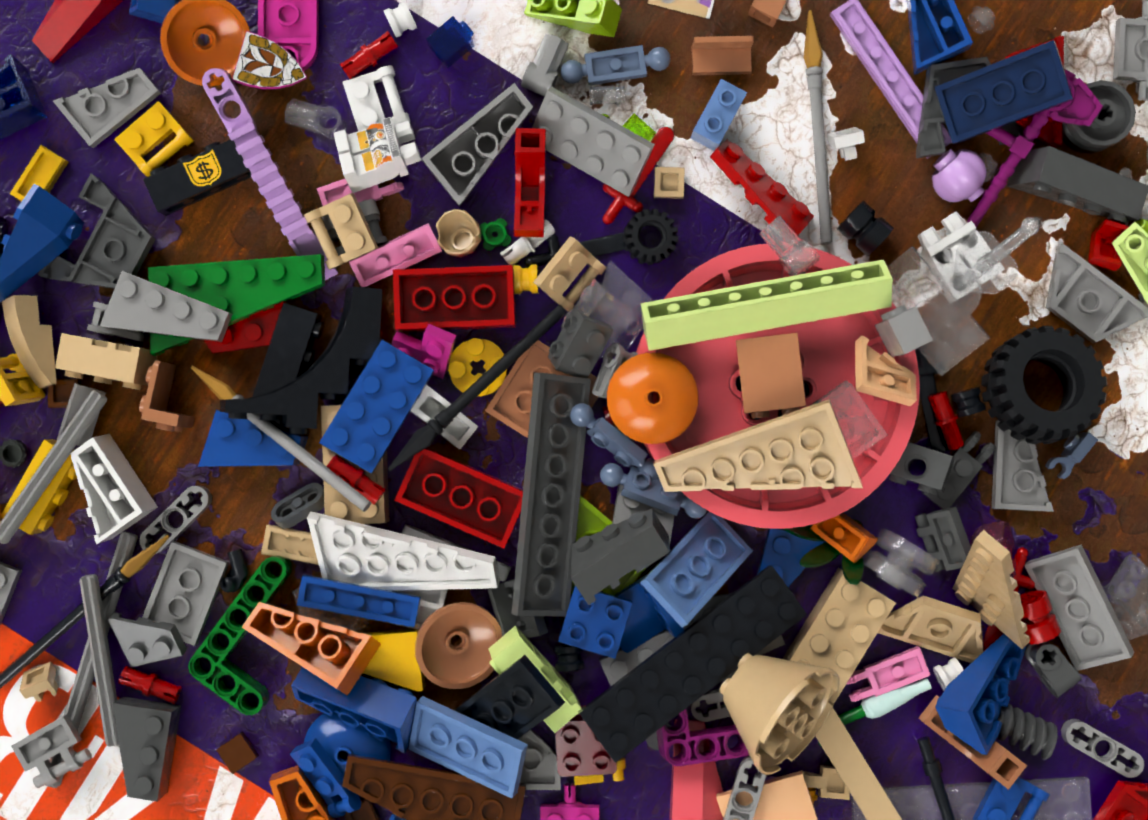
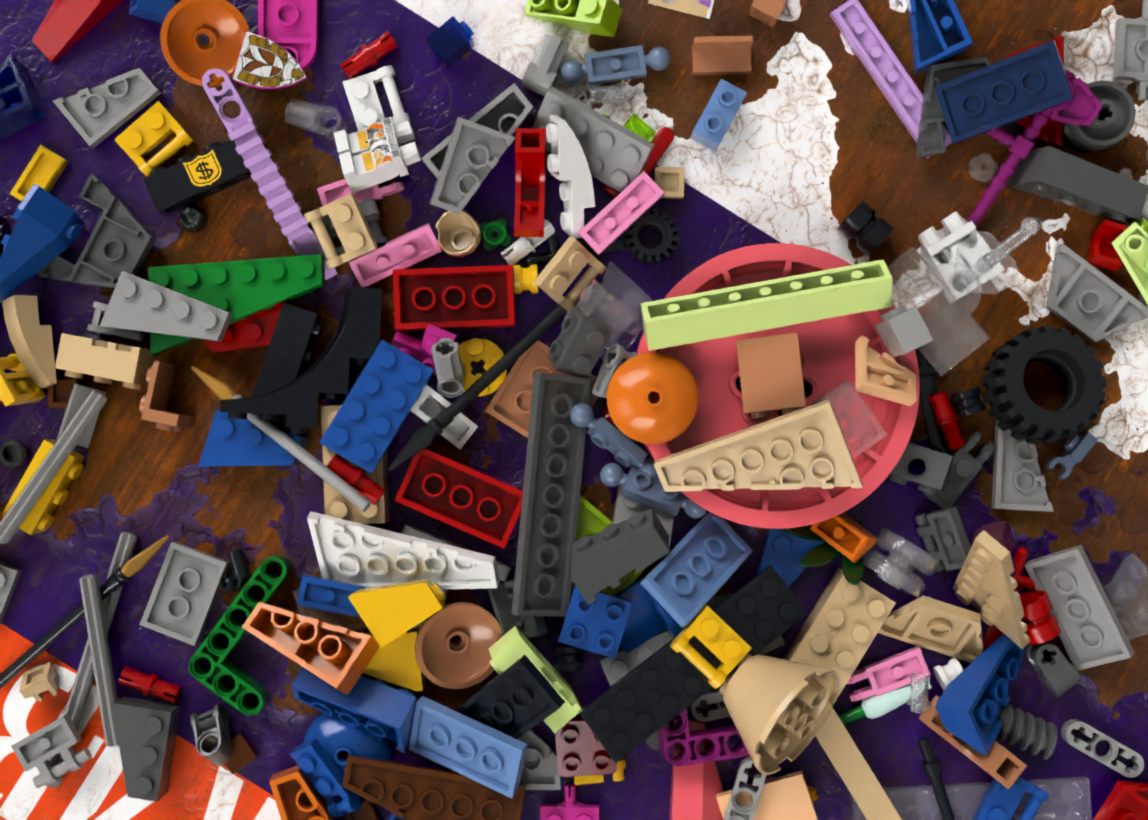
(111, 487): white wedge -> none
(146, 640): wing -> none
(185, 498): light grey beam -> none
(193, 218): none -> pearl dark grey piece
(213, 729): none -> dark grey piece
(289, 544): tan plate -> none
(298, 505): dark grey plate -> none
(397, 607): none -> yellow slope
(400, 19): white wheel -> none
(448, 367): none -> light grey piece
(468, 160): none -> light grey wing
(569, 165): none -> white slope
(621, 213): none -> bright pink plate
(718, 639): none -> yellow plate
(760, 187): red wing -> none
(794, 253): clear piece -> none
(812, 58): light grey piece -> none
(828, 783): tan plate -> none
(845, 141): white tile -> none
(919, 693): none -> clear pin
(959, 175): lavender plant -> none
(981, 19): clear plate -> none

